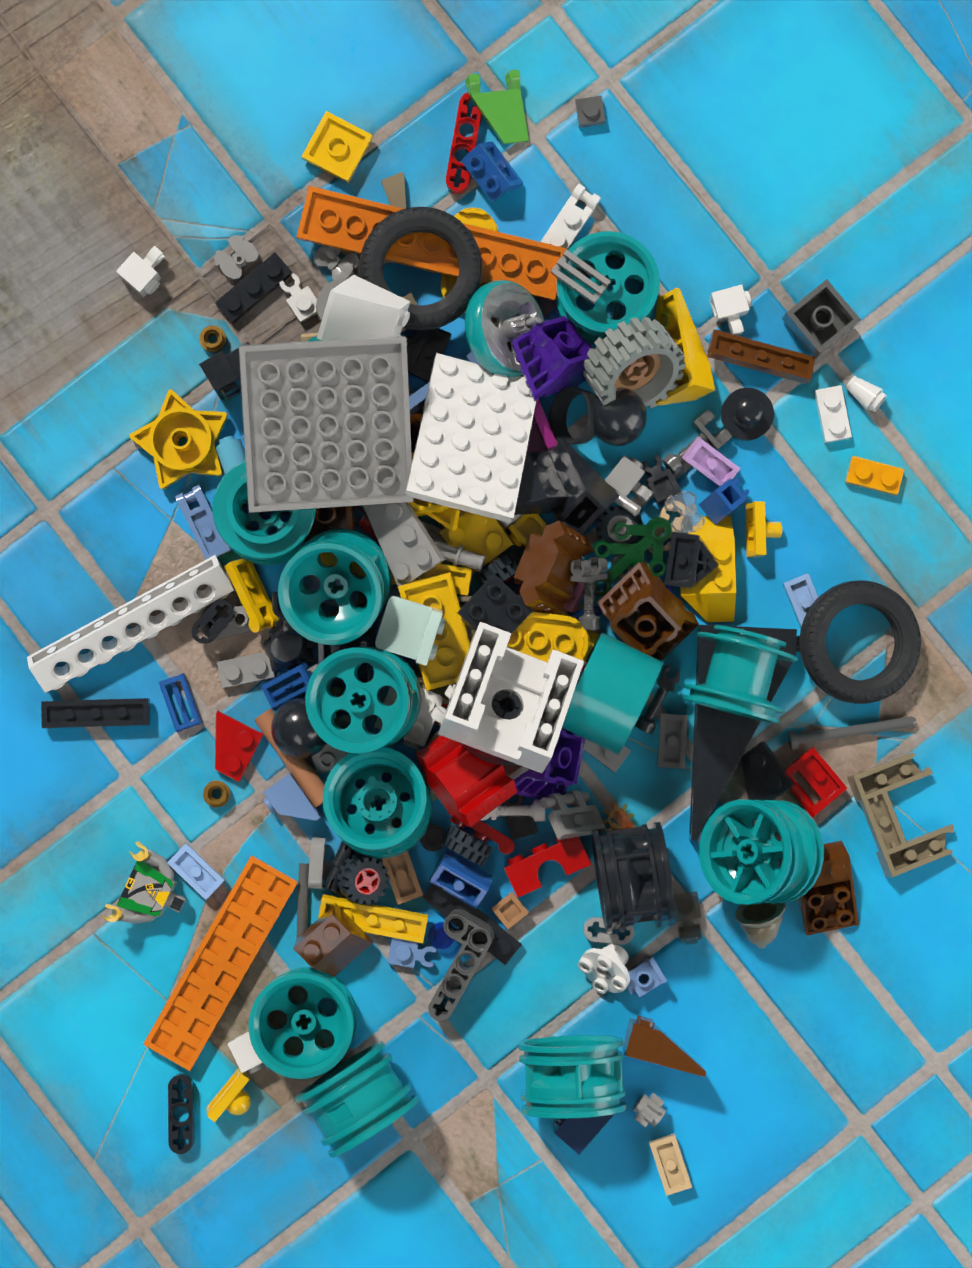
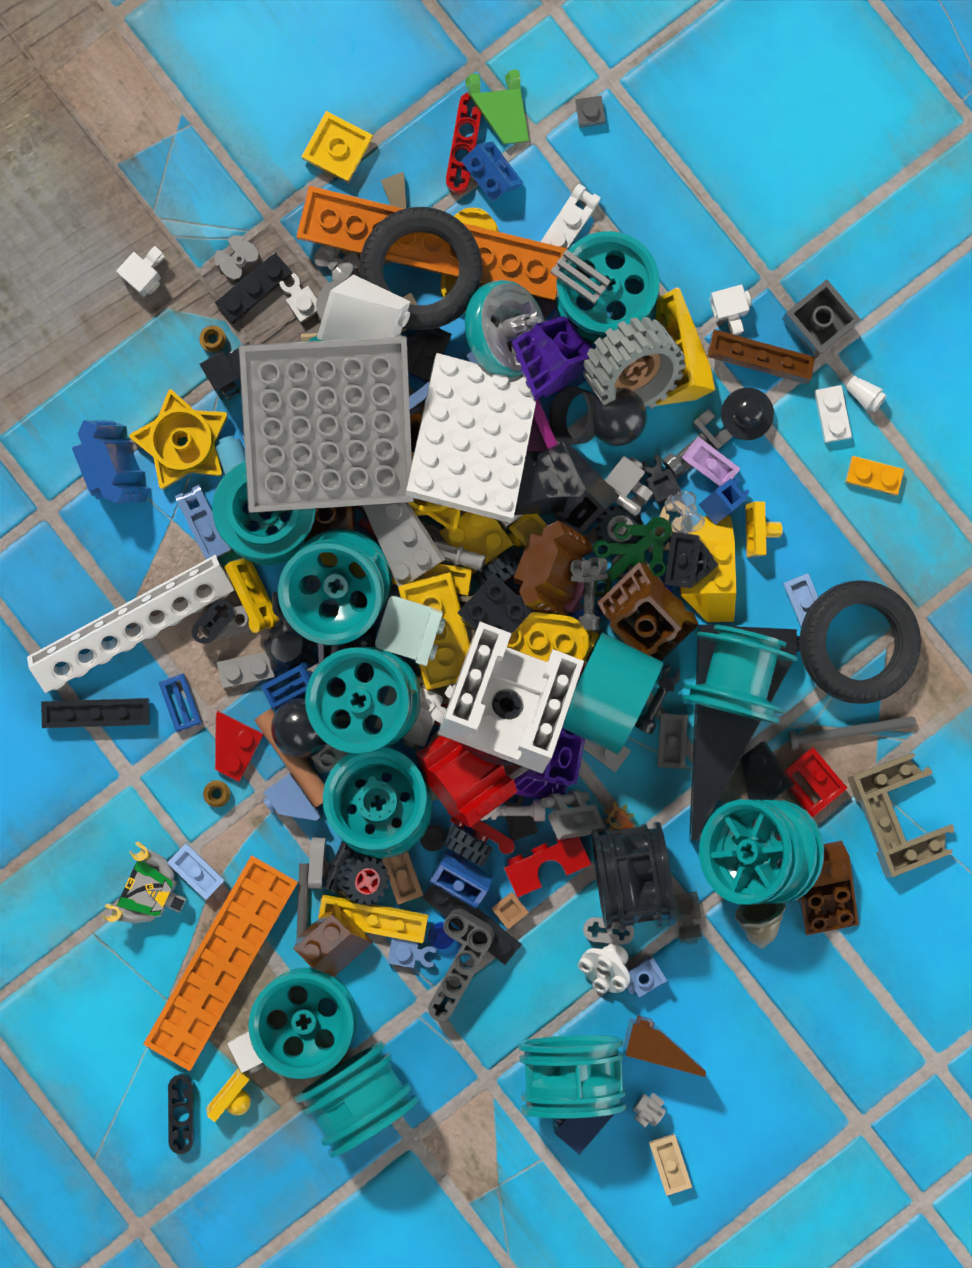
(109, 462): none -> blue slope

